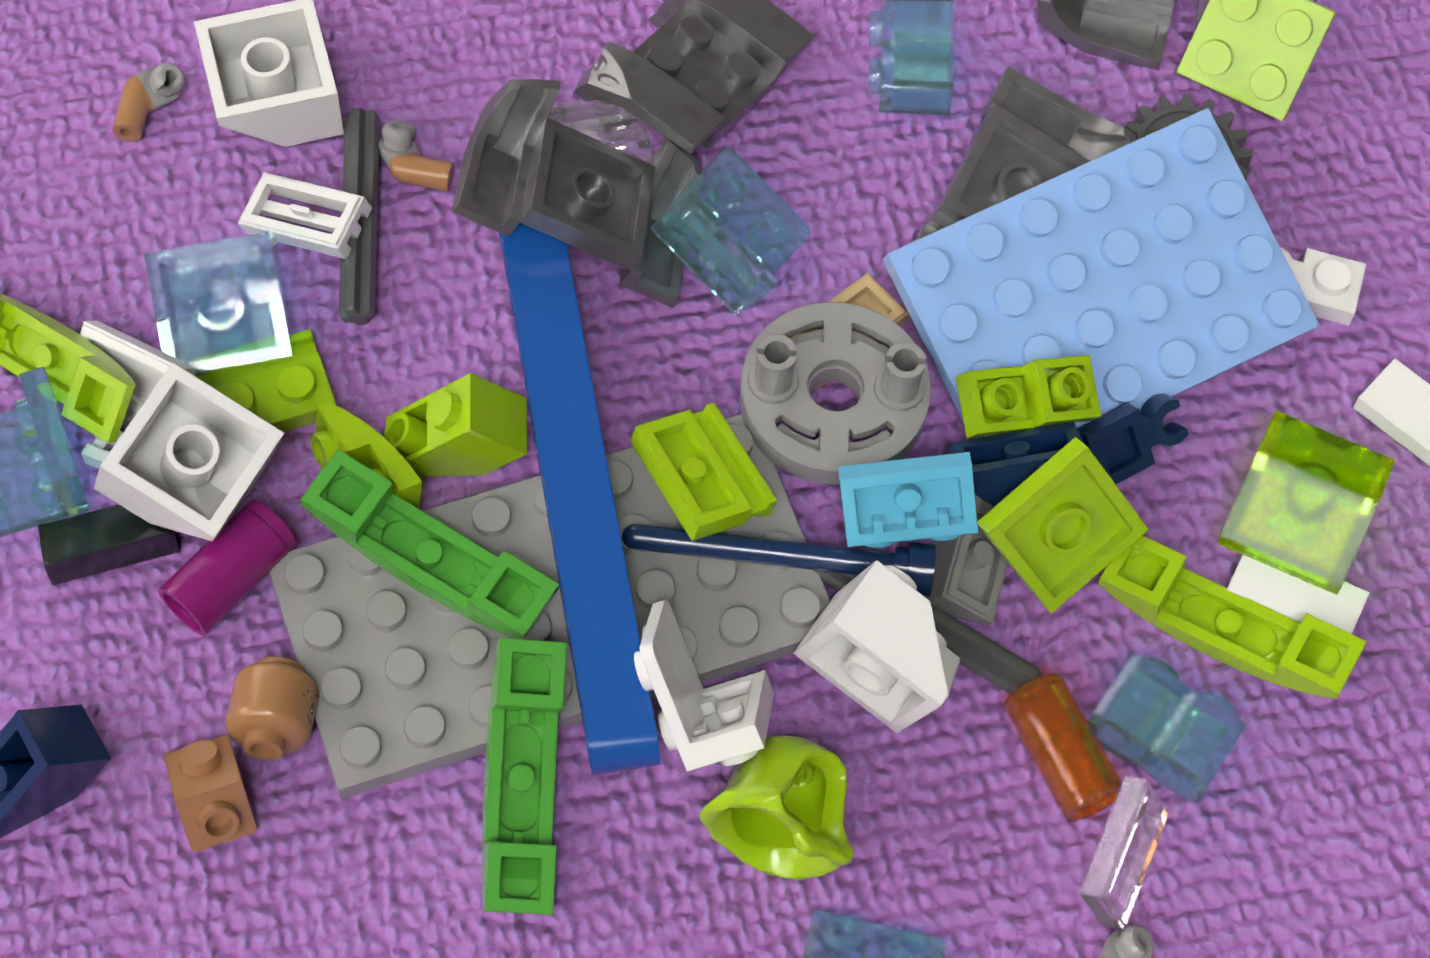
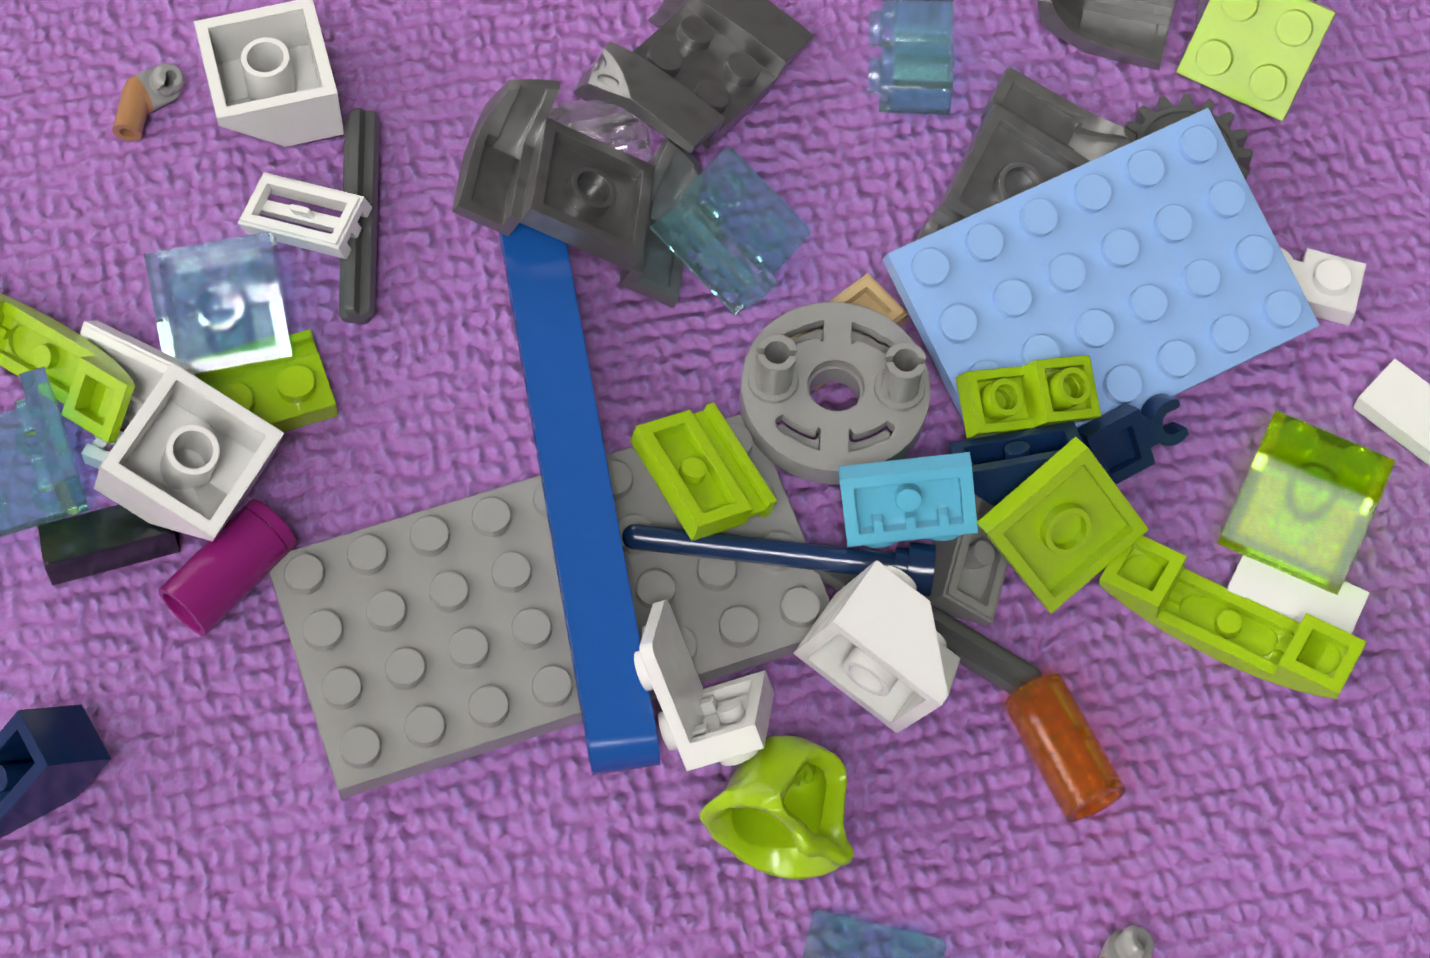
(209, 793): medium nougat bracket -> none
(272, 707): medium nougat head -> none
(357, 439): lime slope -> none
(407, 162): medium nougat arm -> none
(425, 552): bright green slope -> none
(461, 429): lime slope -> none
(521, 777): bright green slope -> none
(1124, 852): clear tile -> none
(1166, 727): clear light blue brick -> none

